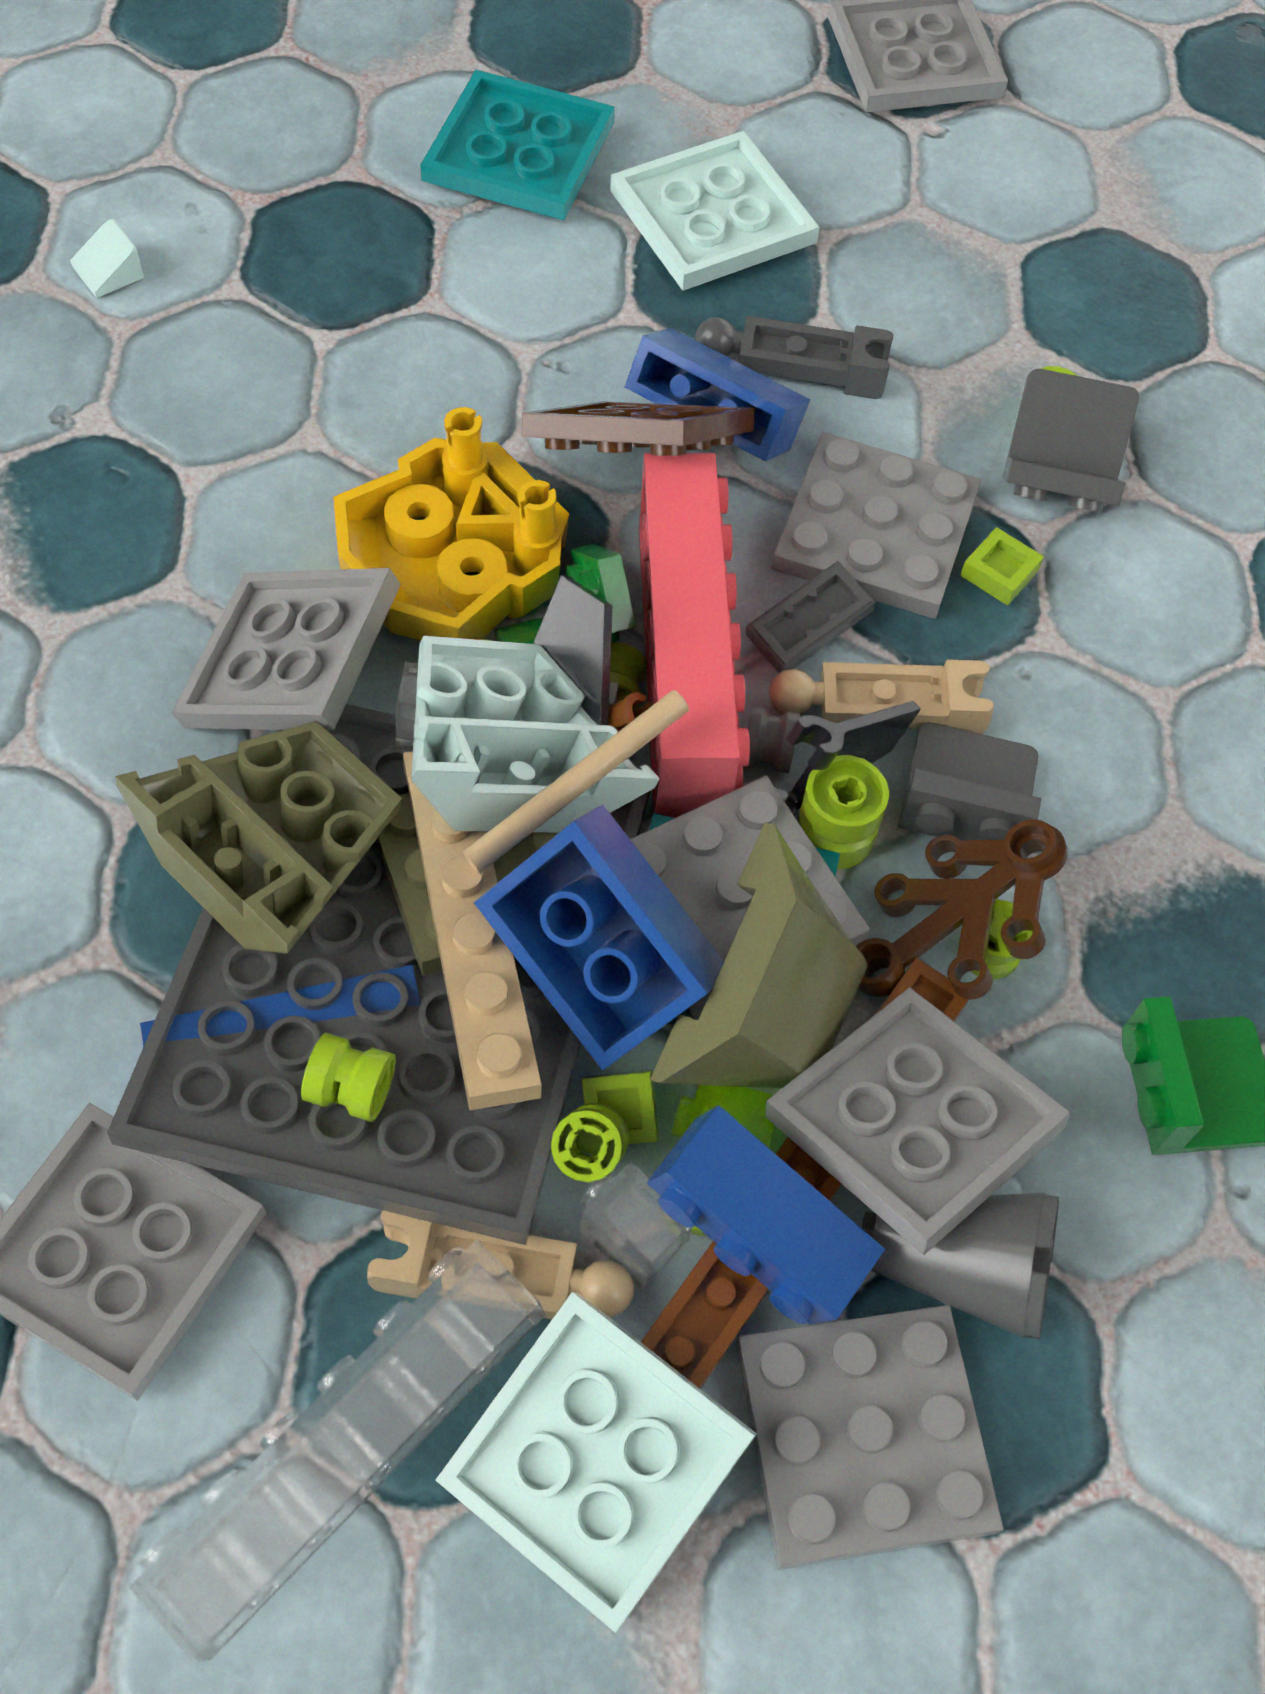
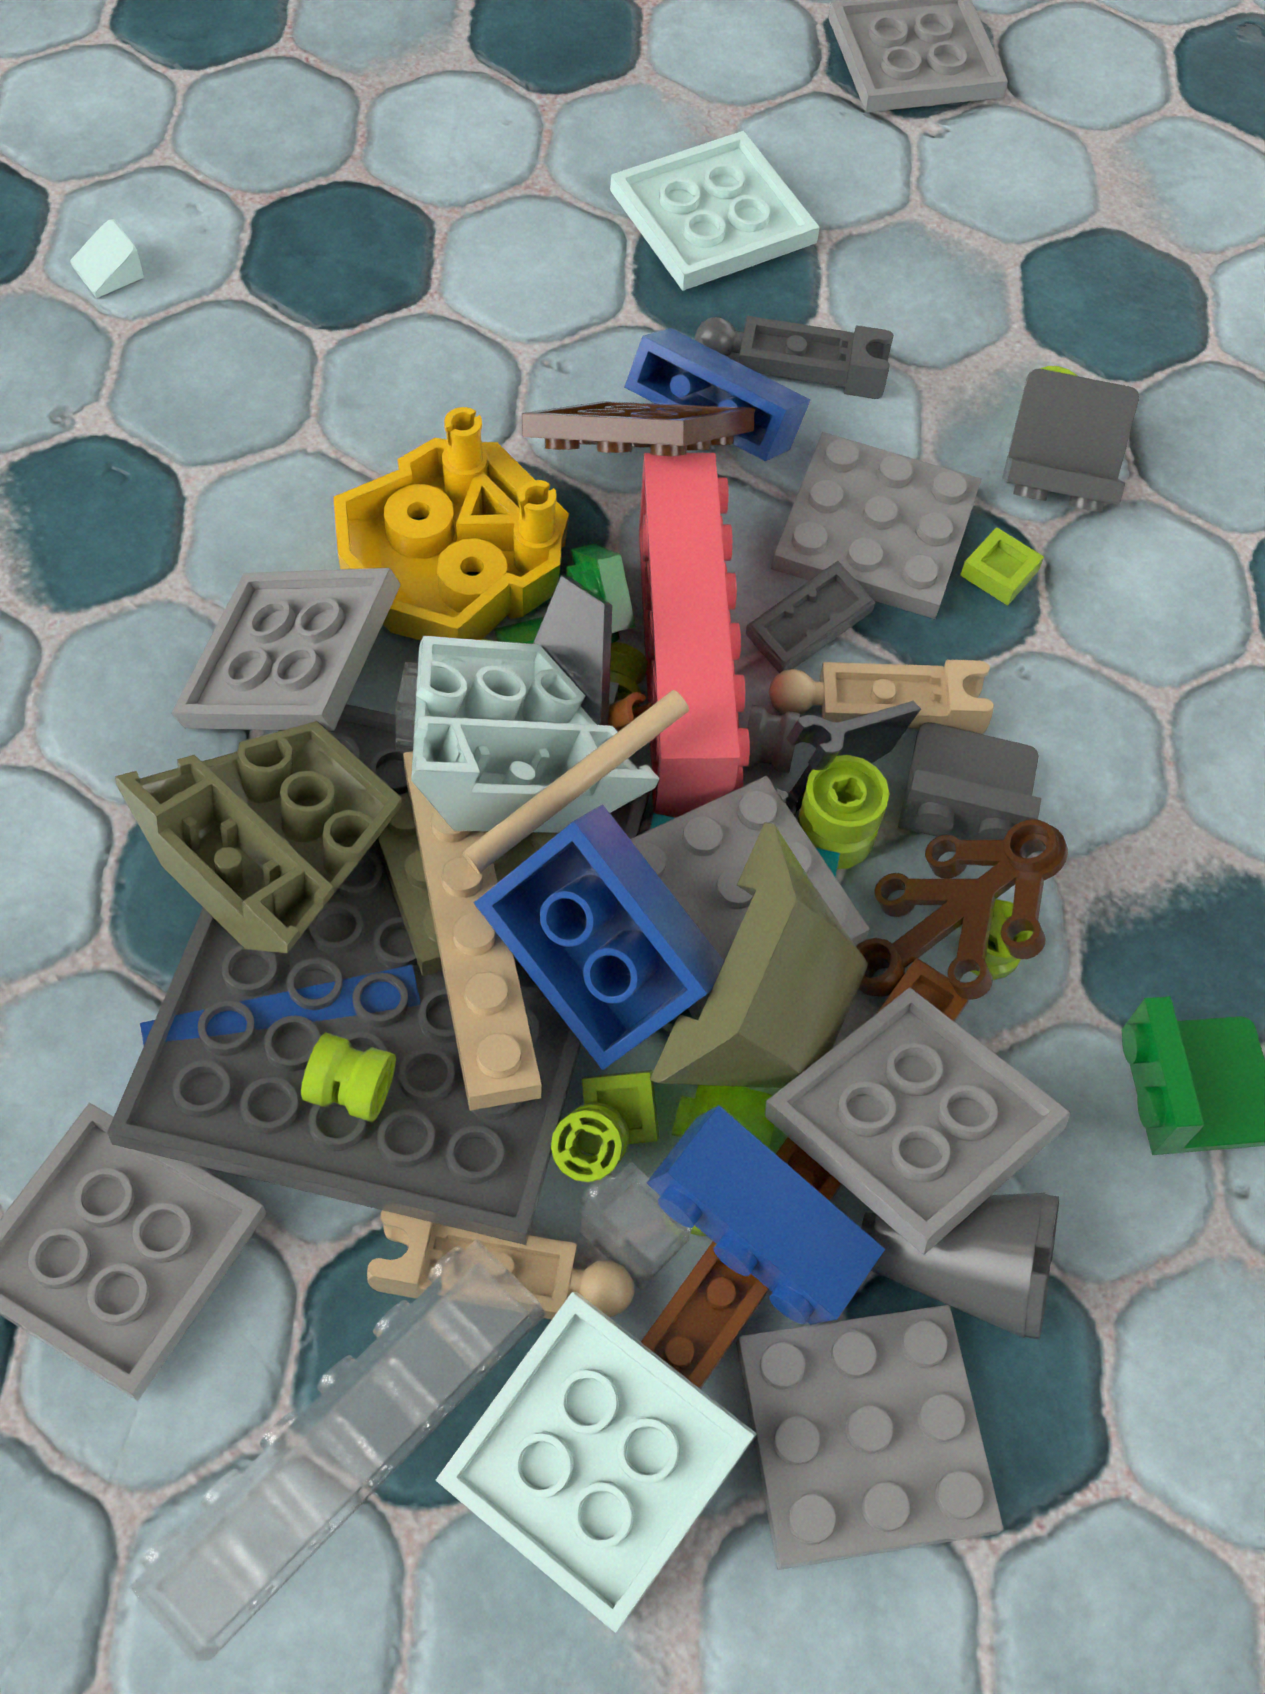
(518, 144): teal plate -> none

